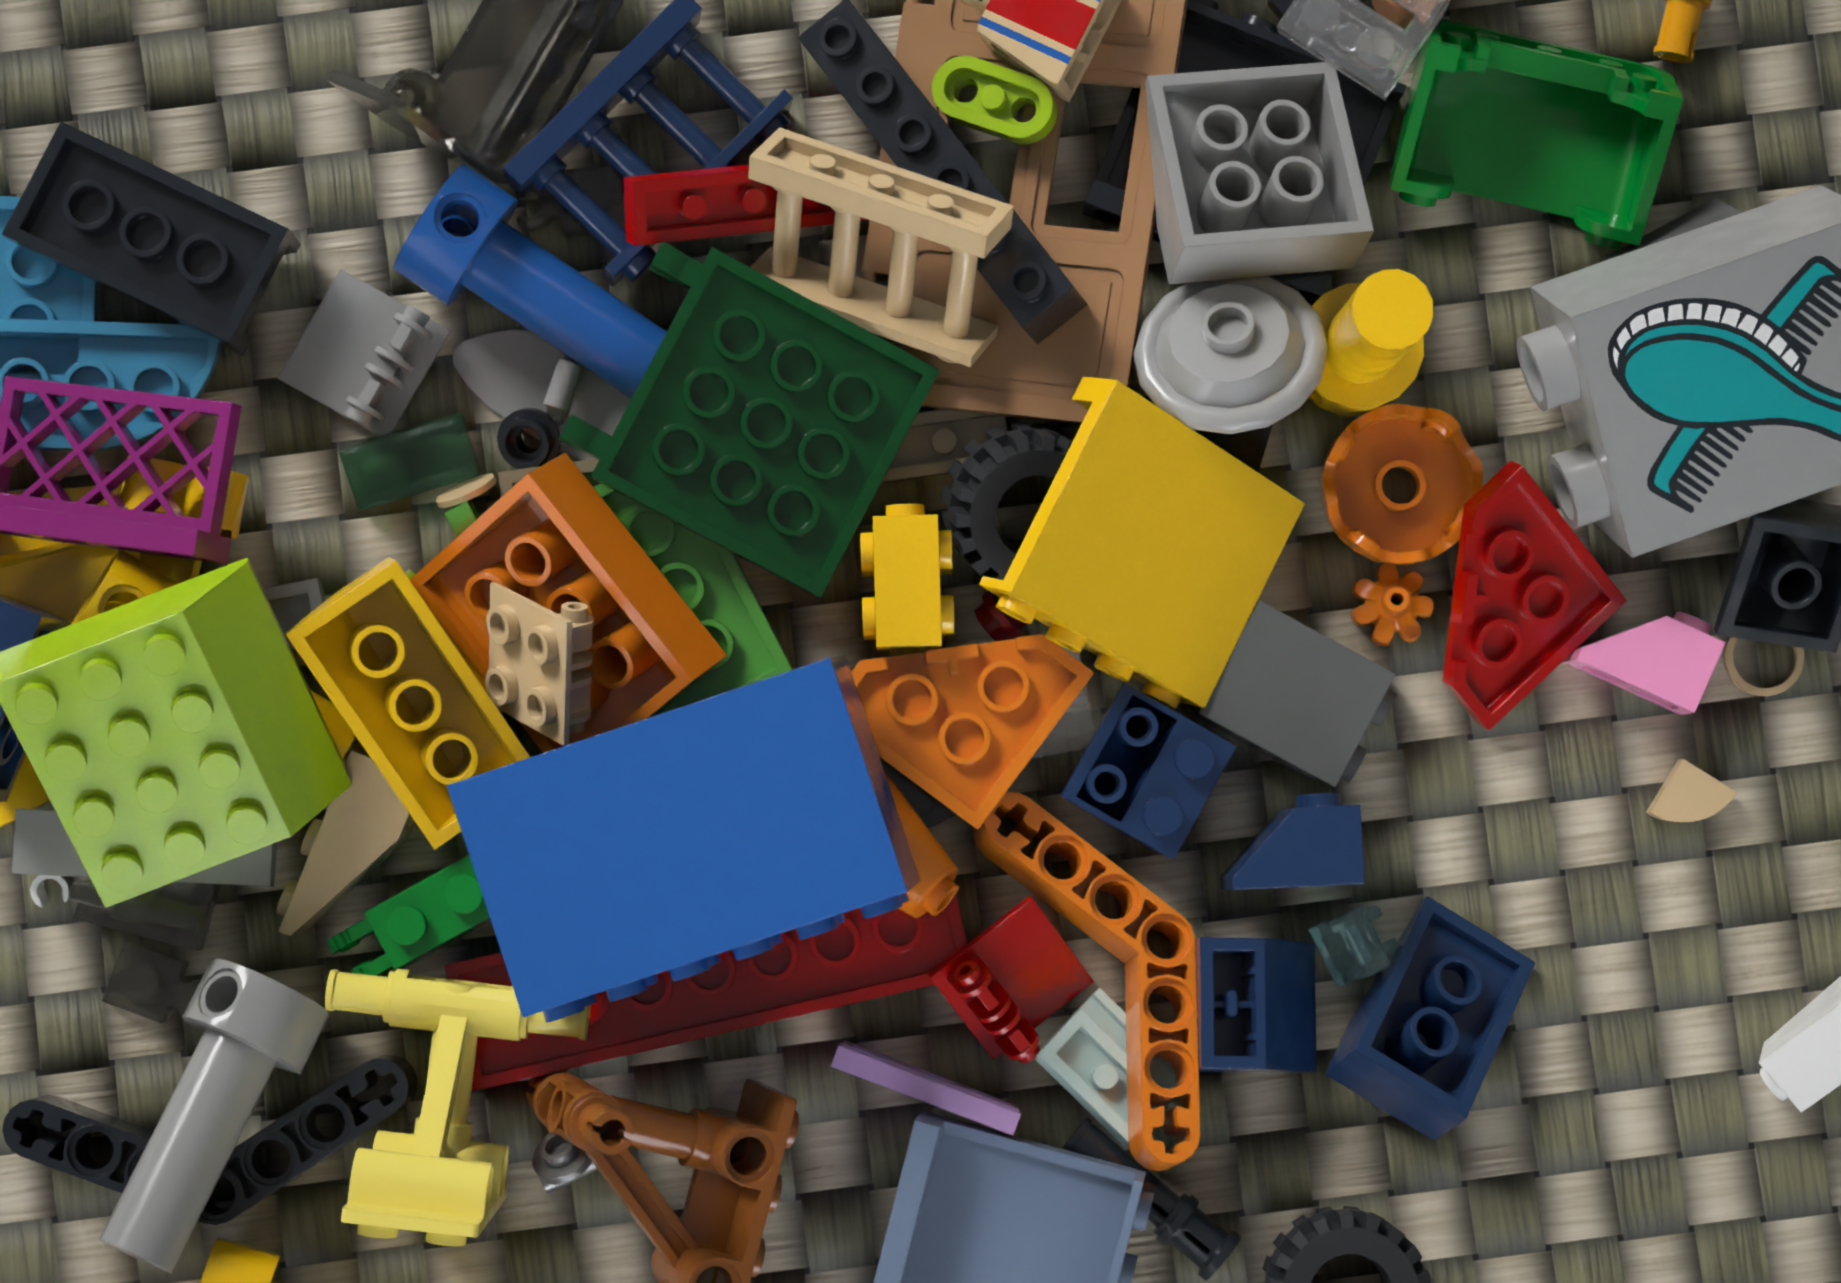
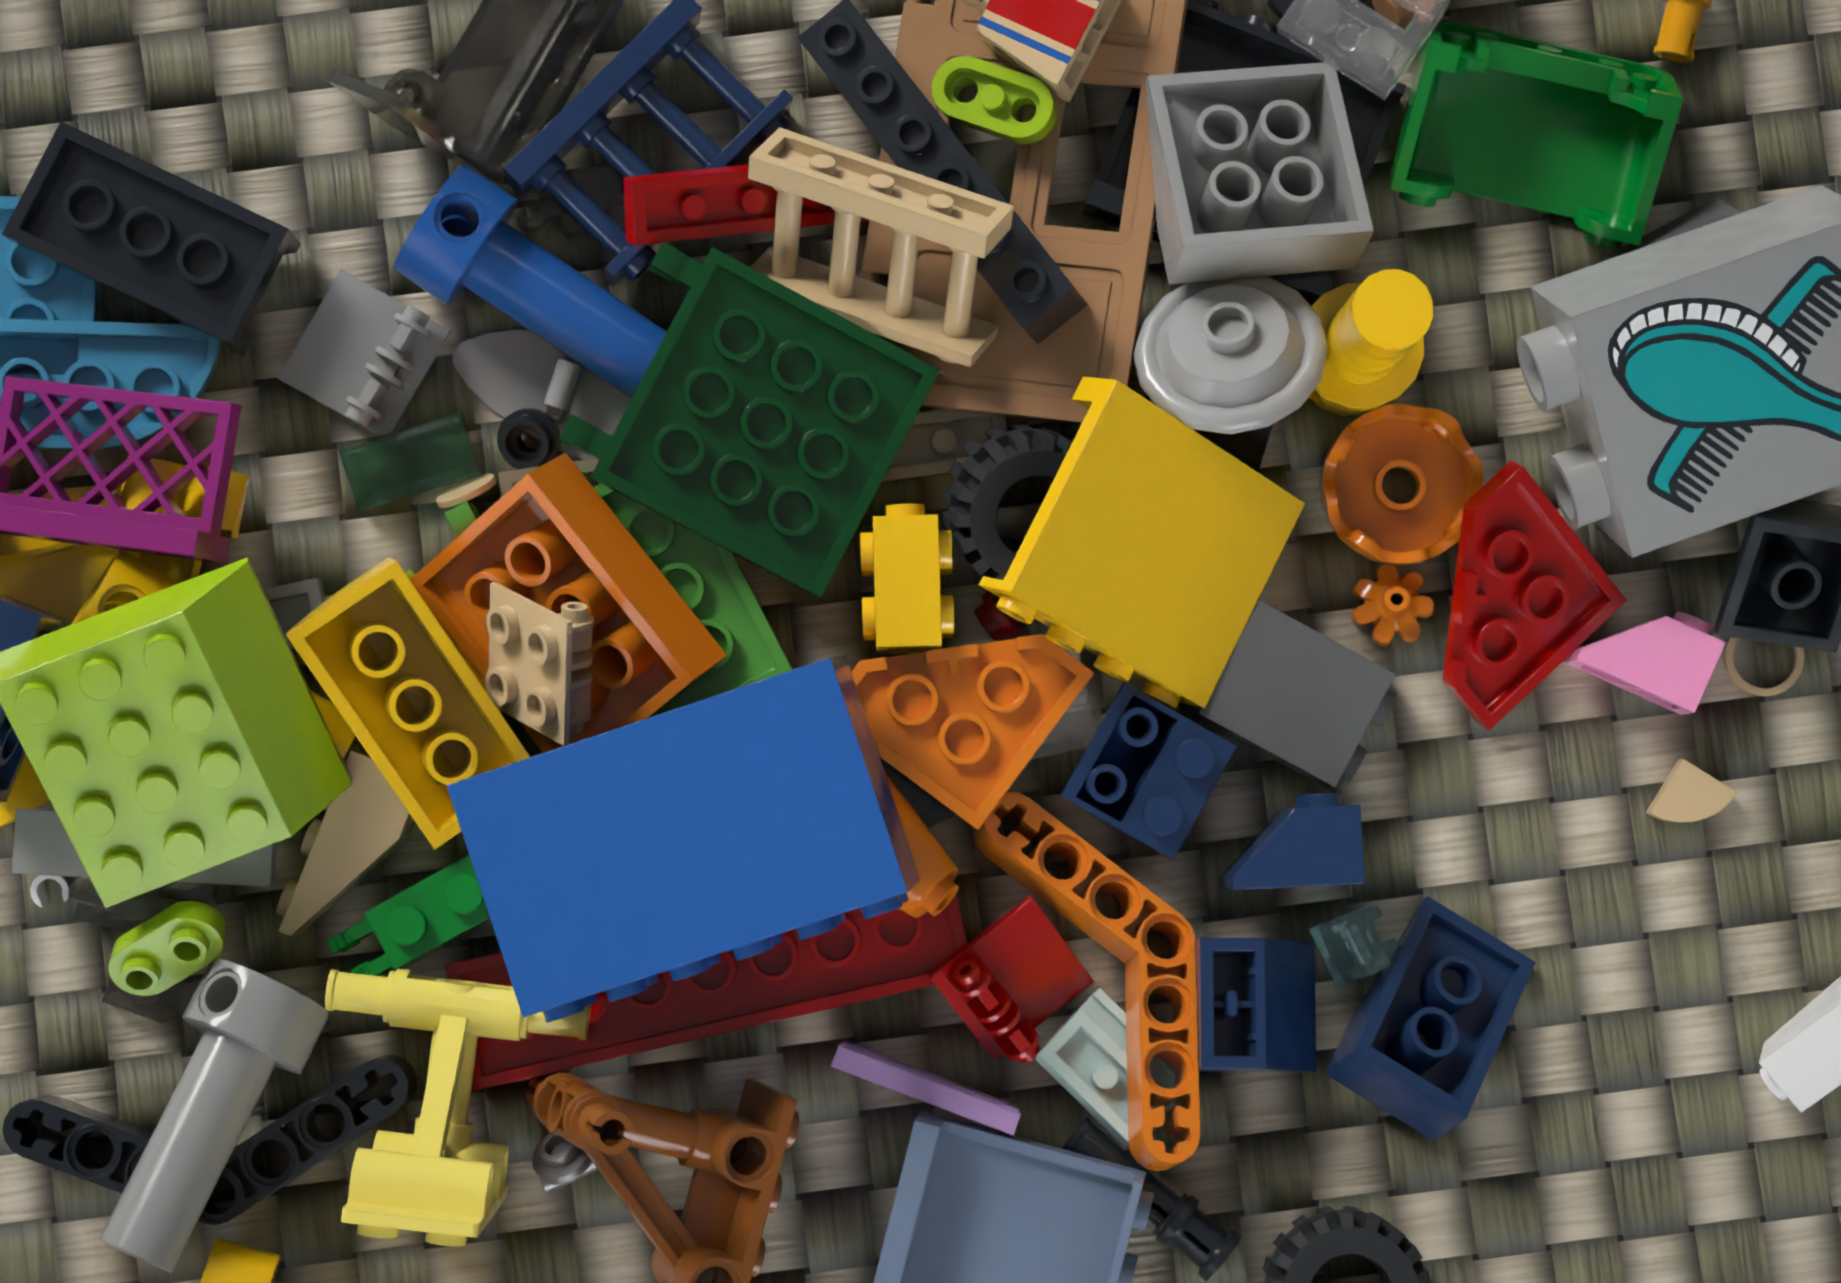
(157, 952): none -> lime plate

